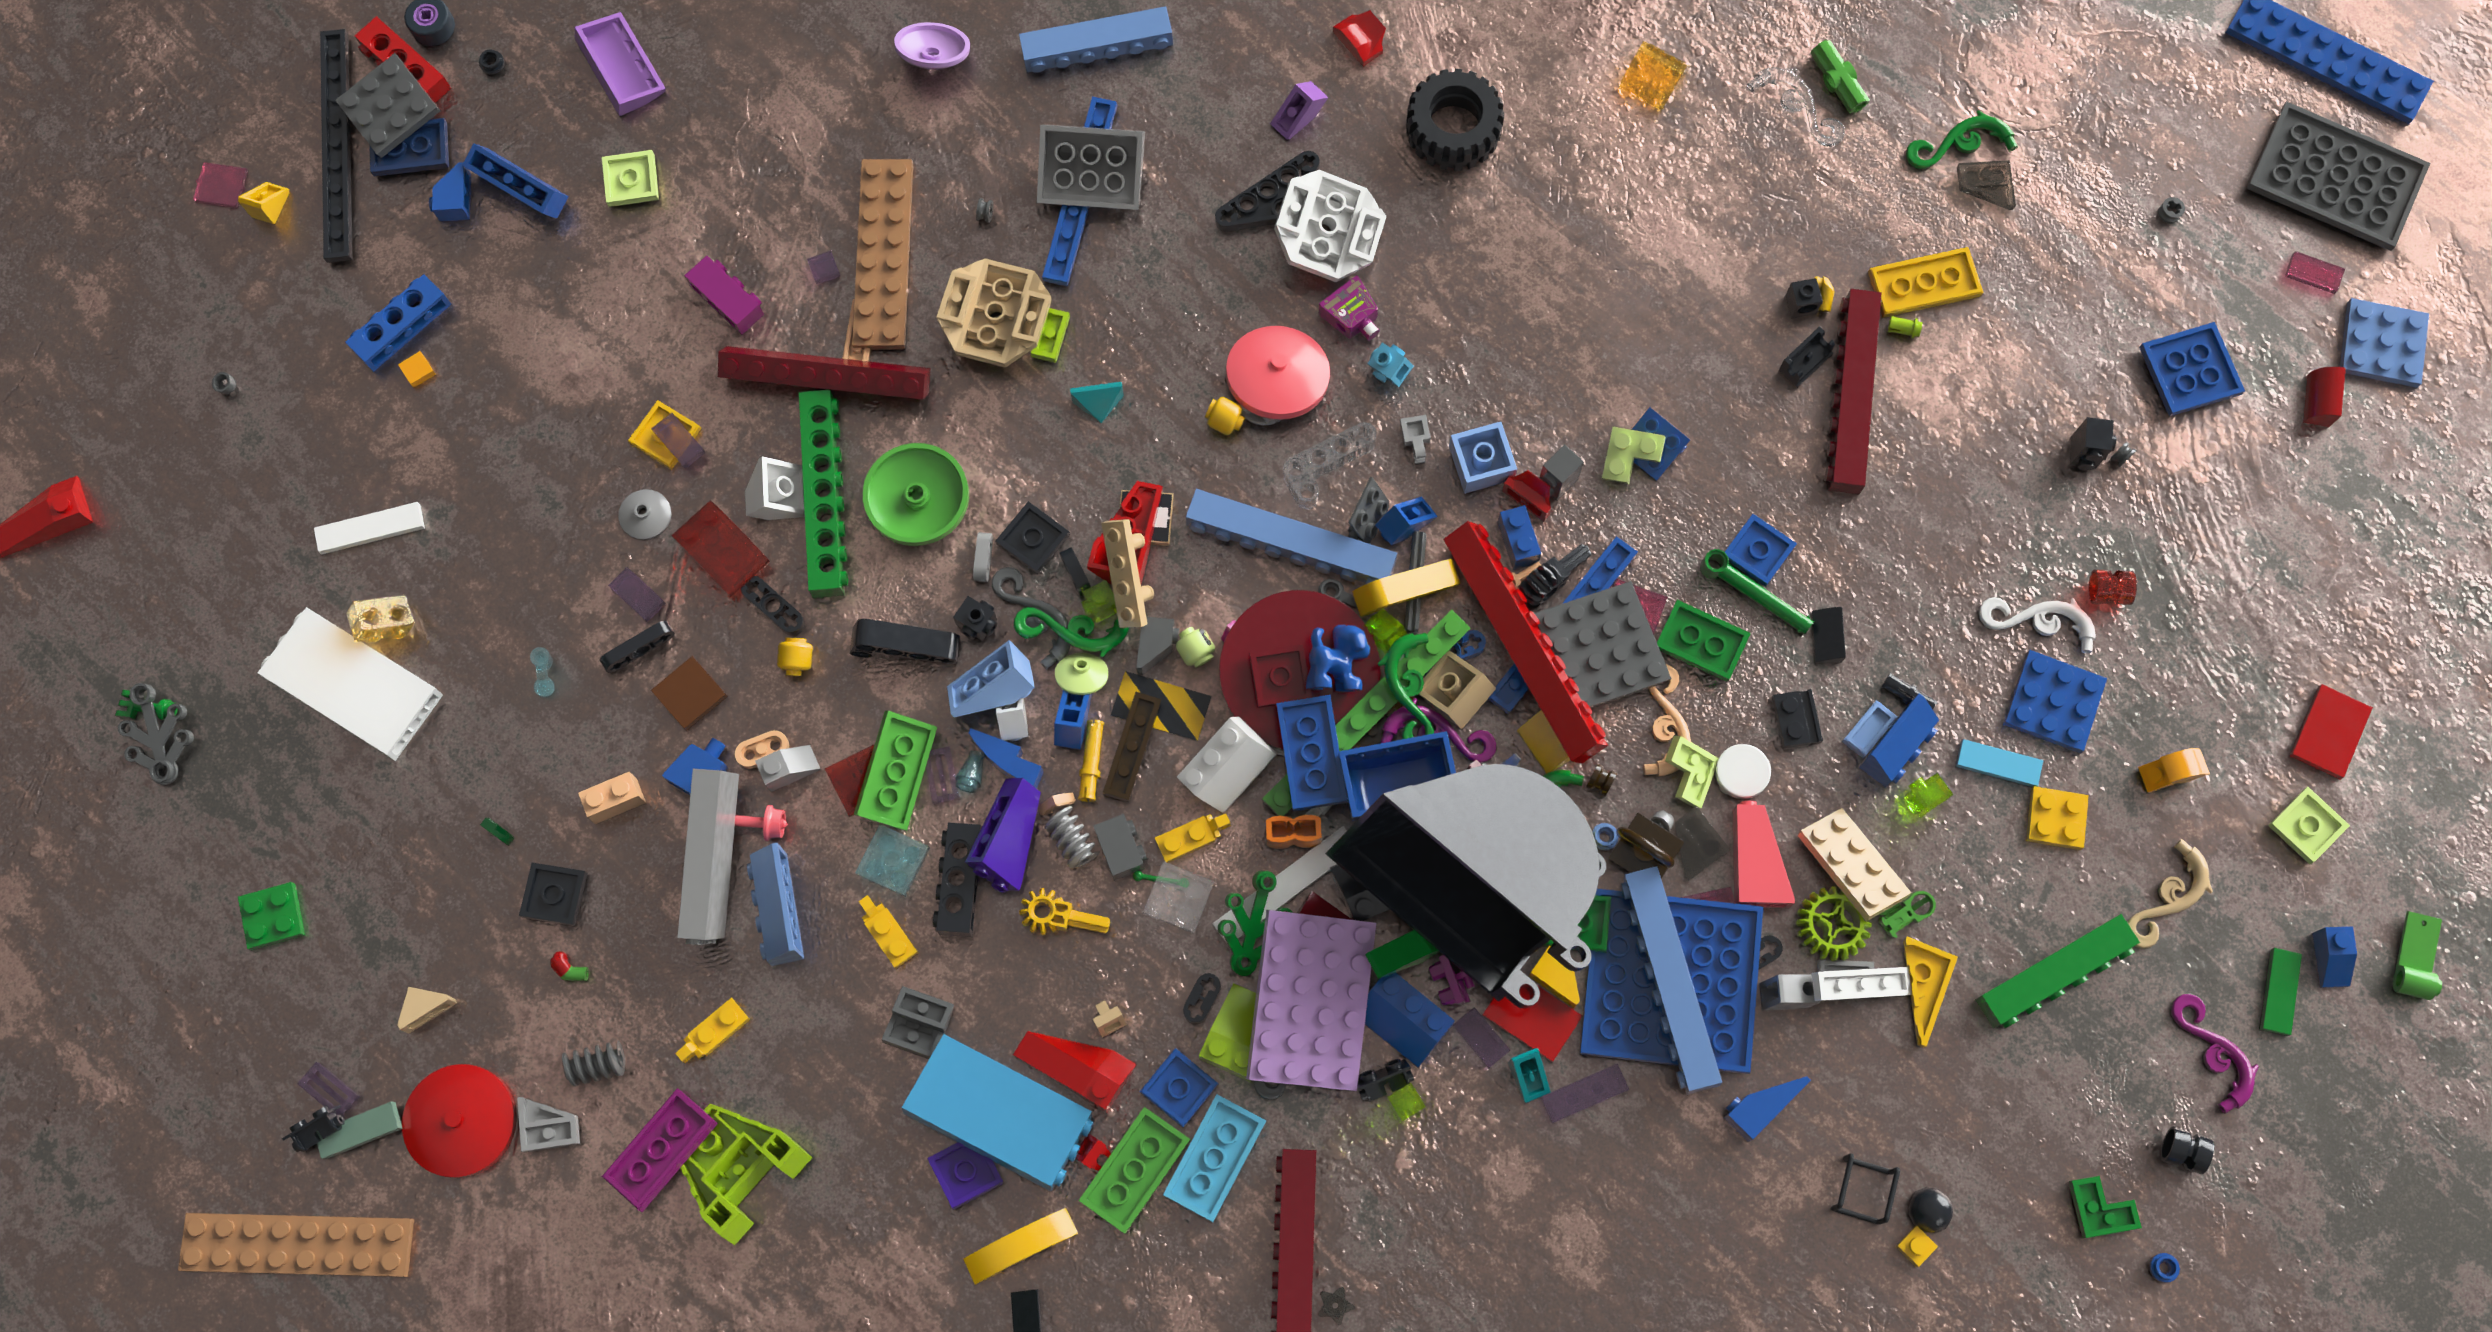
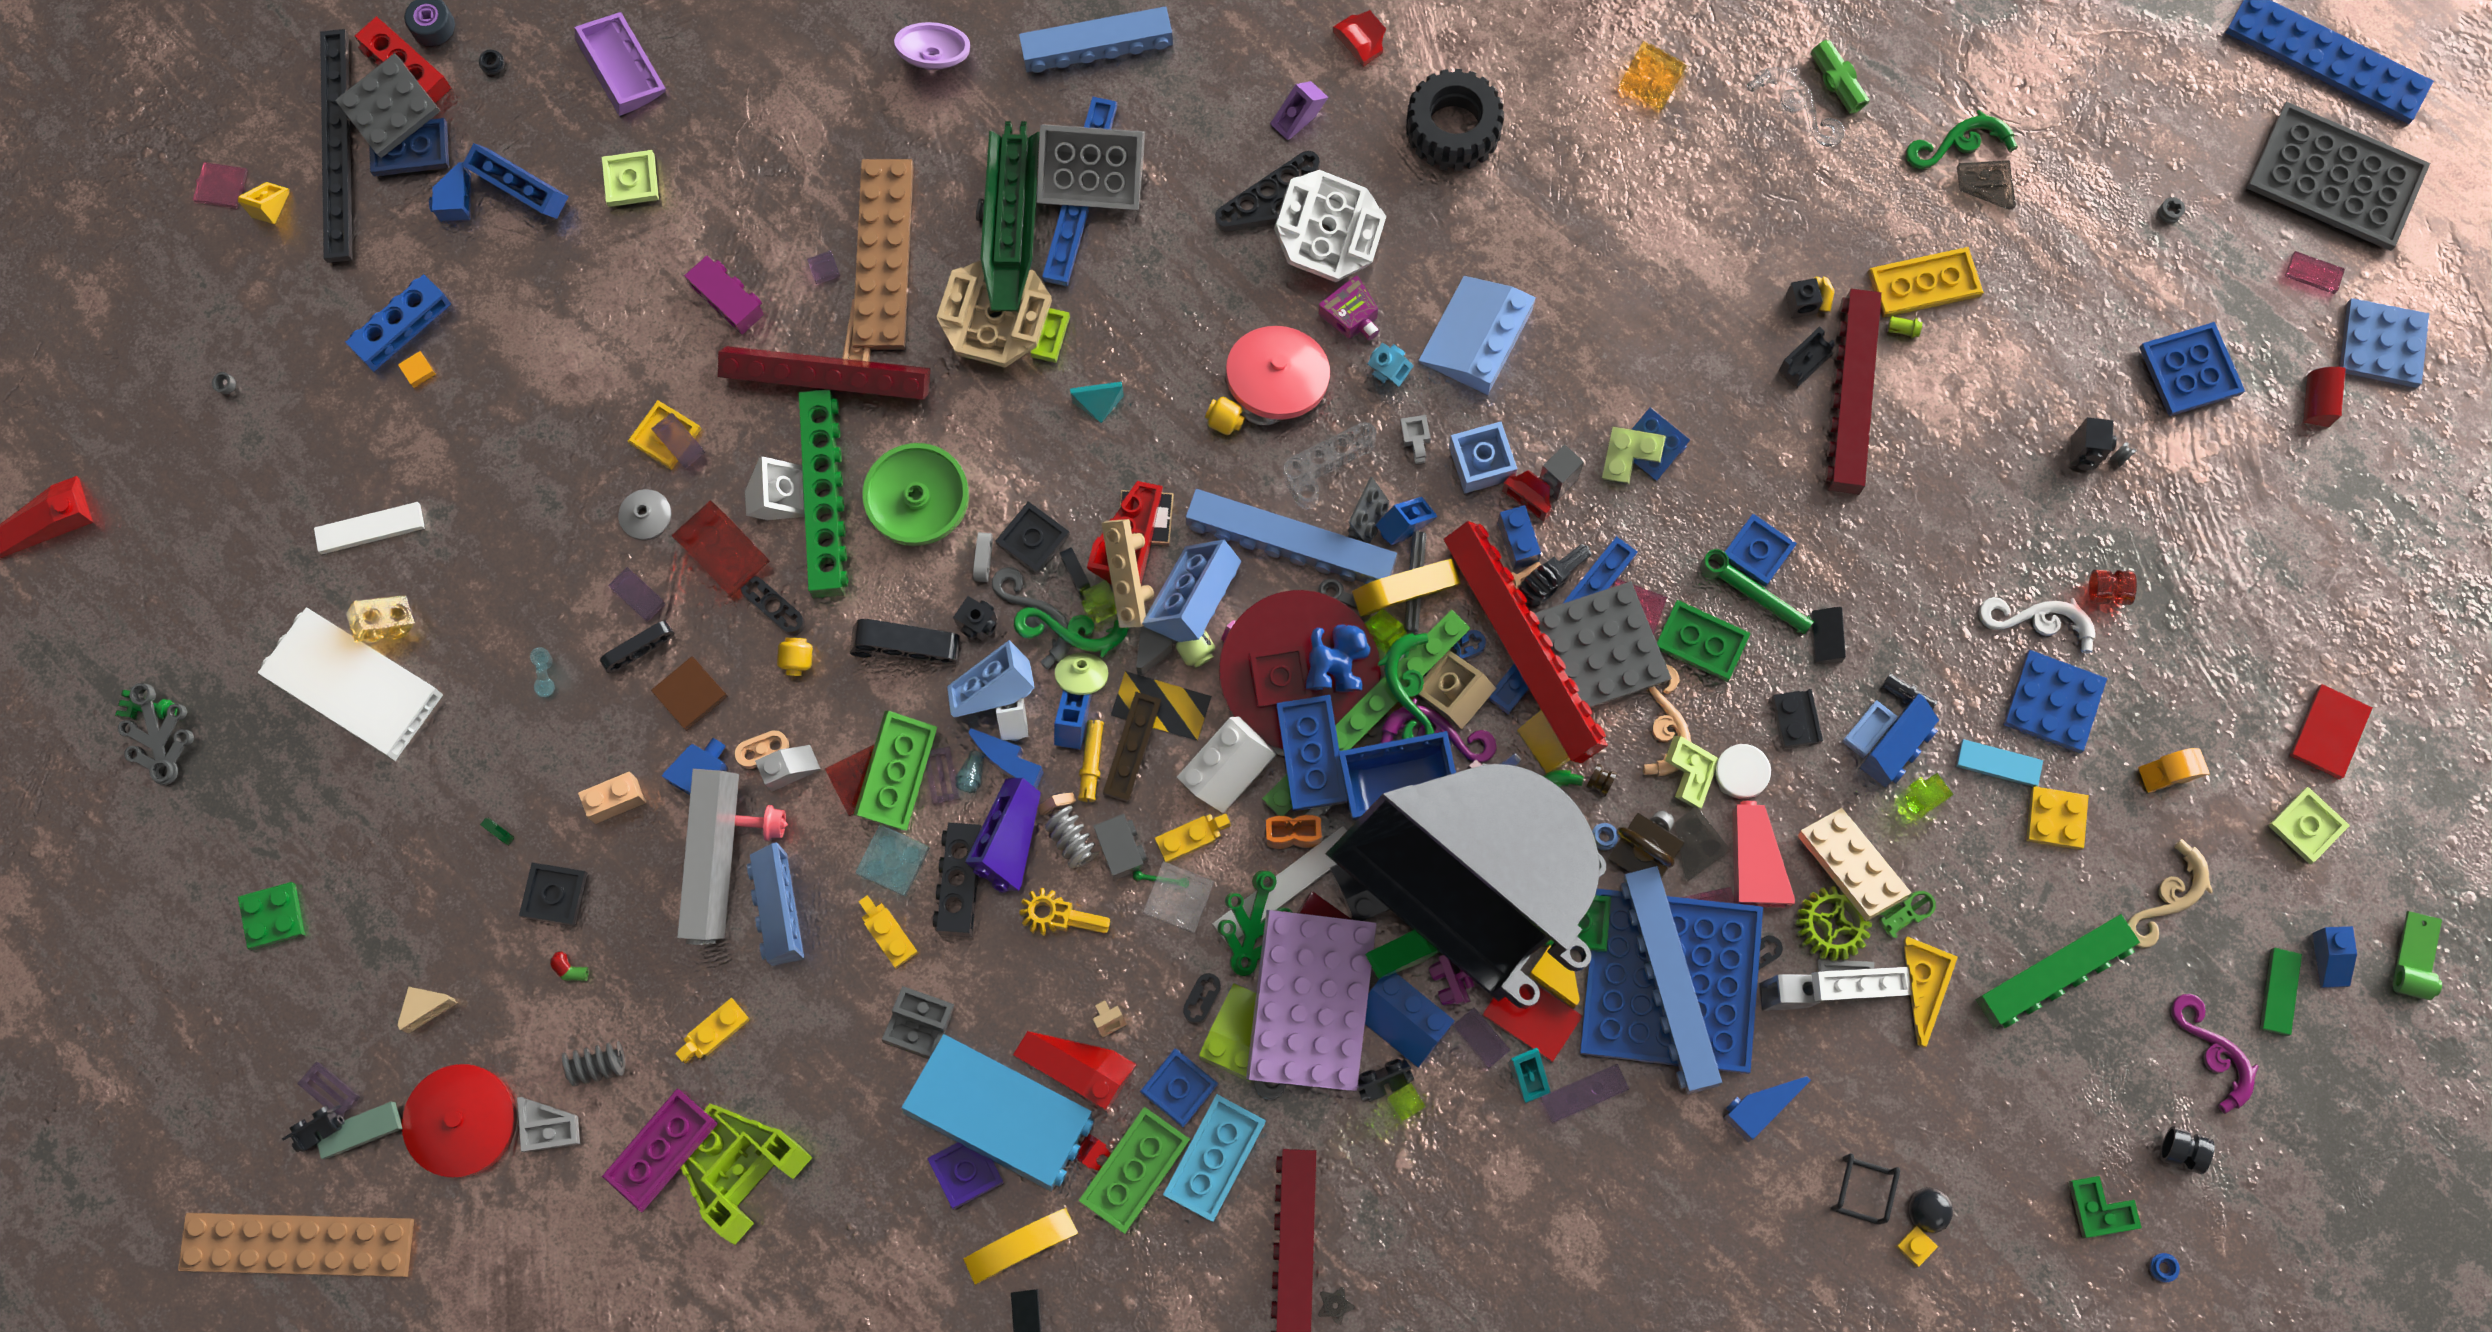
(1009, 215): none -> dark green hinge
(1193, 591): none -> medium blue slope
(1478, 332): none -> light blue slope

